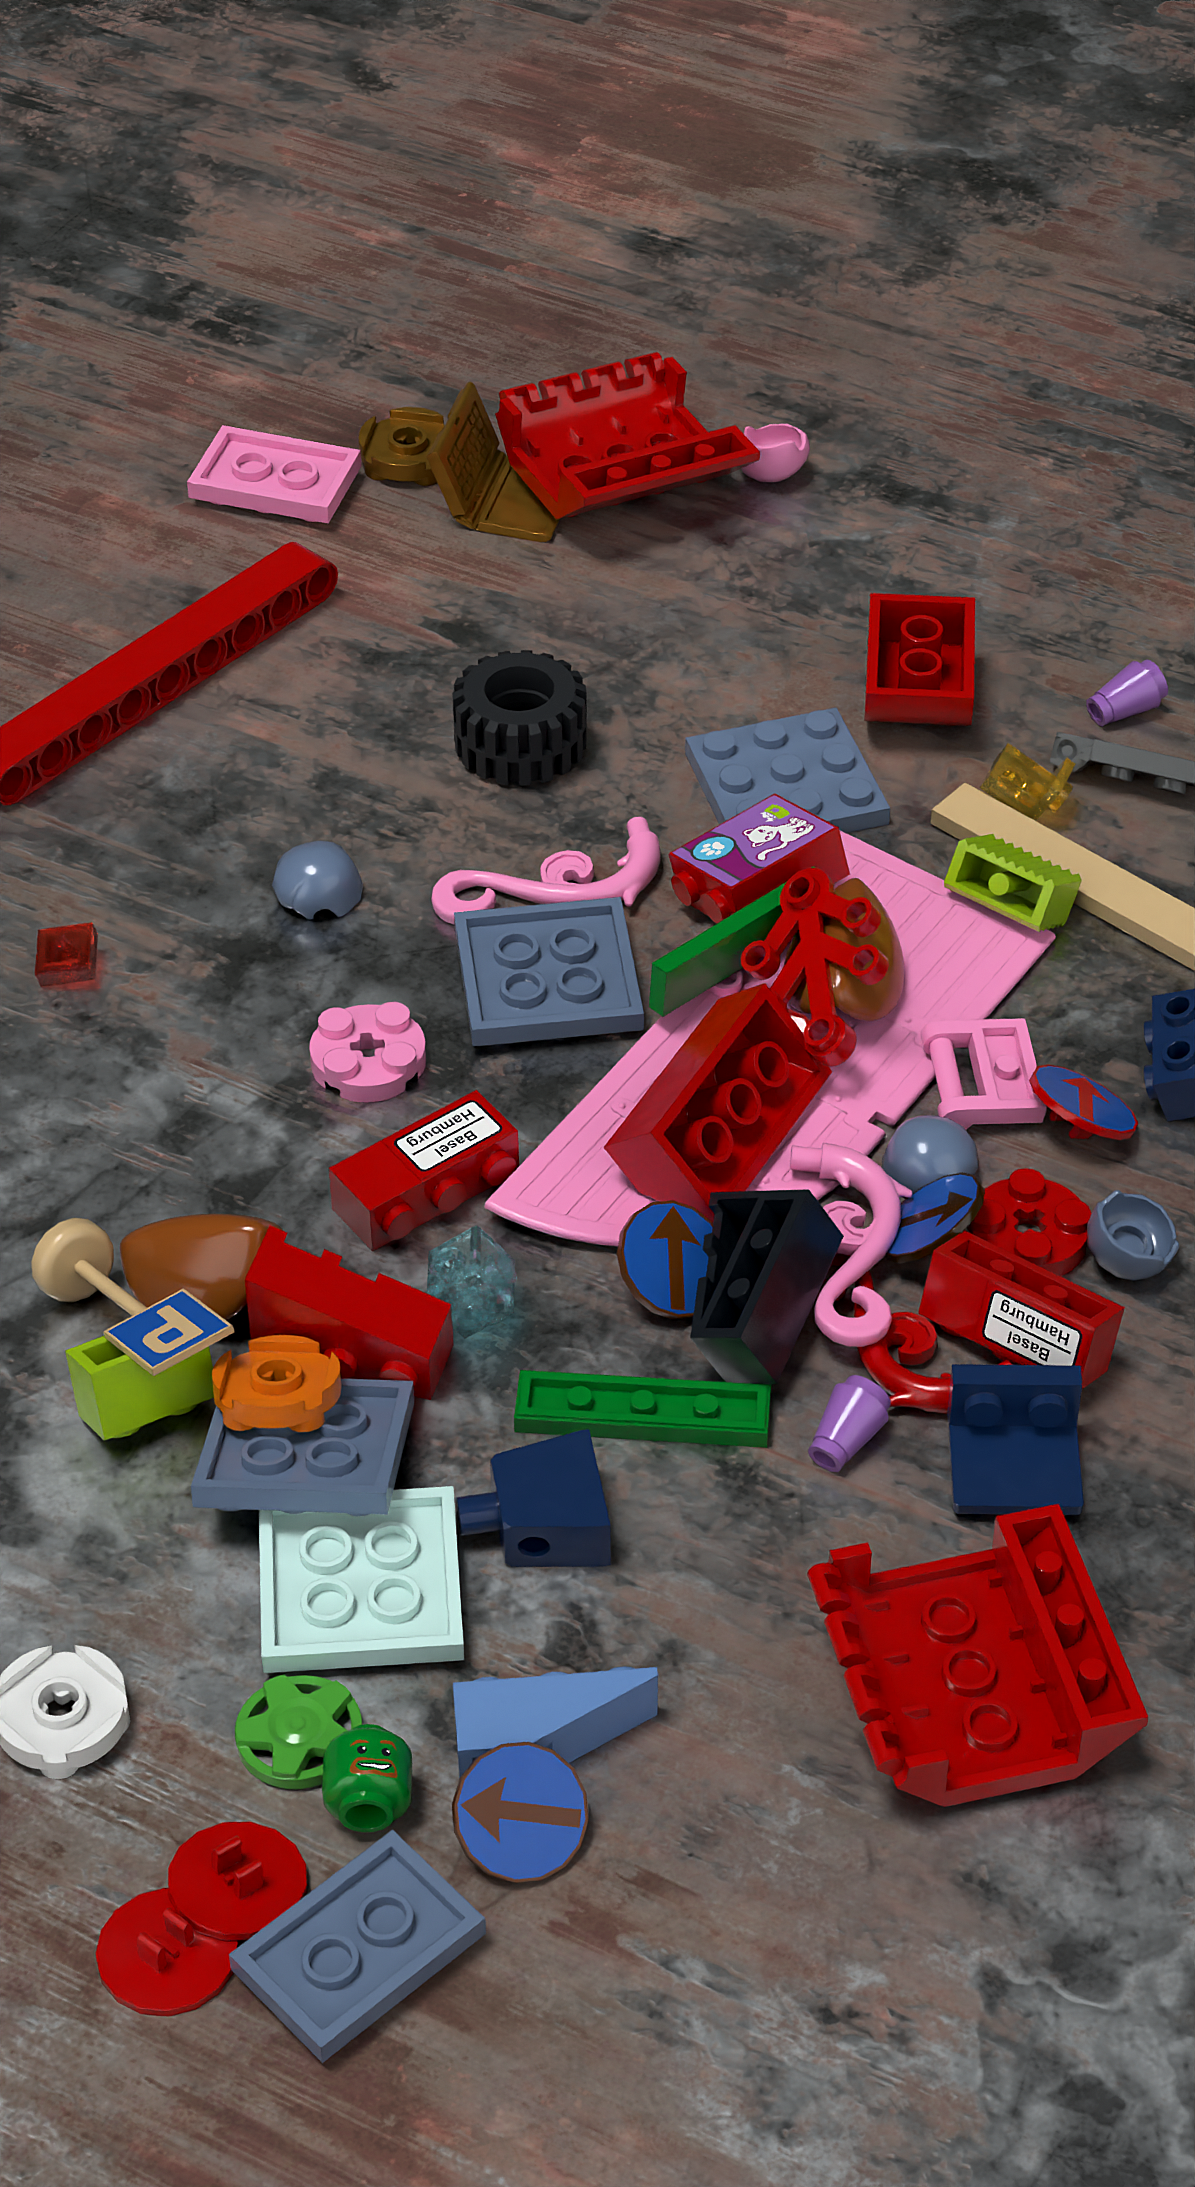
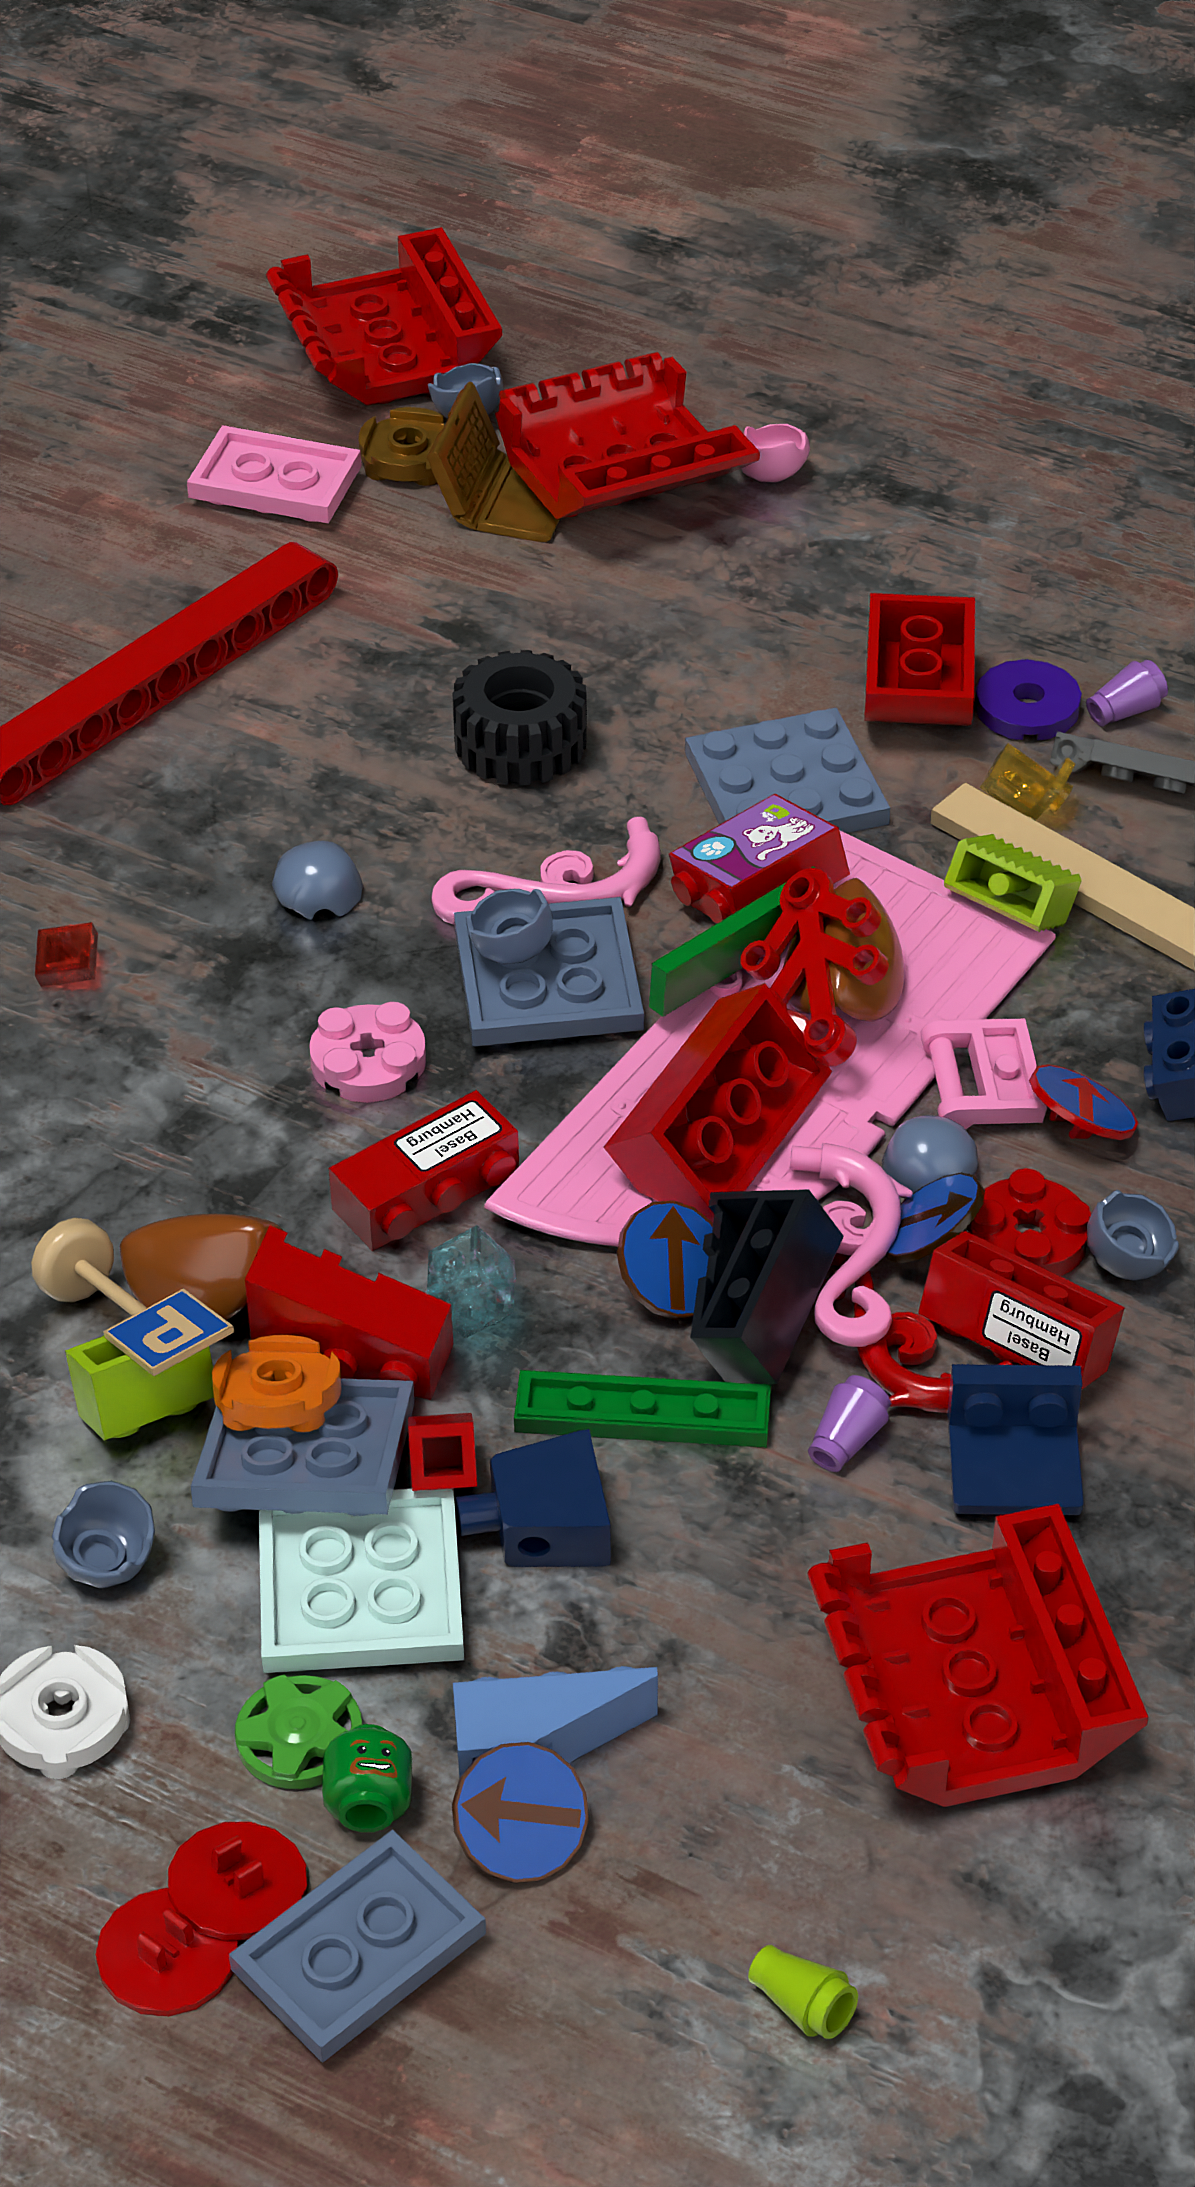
(104, 1534): none -> sand blue hair
(390, 328): none -> red slope
(442, 1451): none -> red brick
(448, 385): none -> sand blue hair
(511, 925): none -> sand blue hair
(806, 1991): none -> lime cone
(1007, 683): none -> dark purple tile

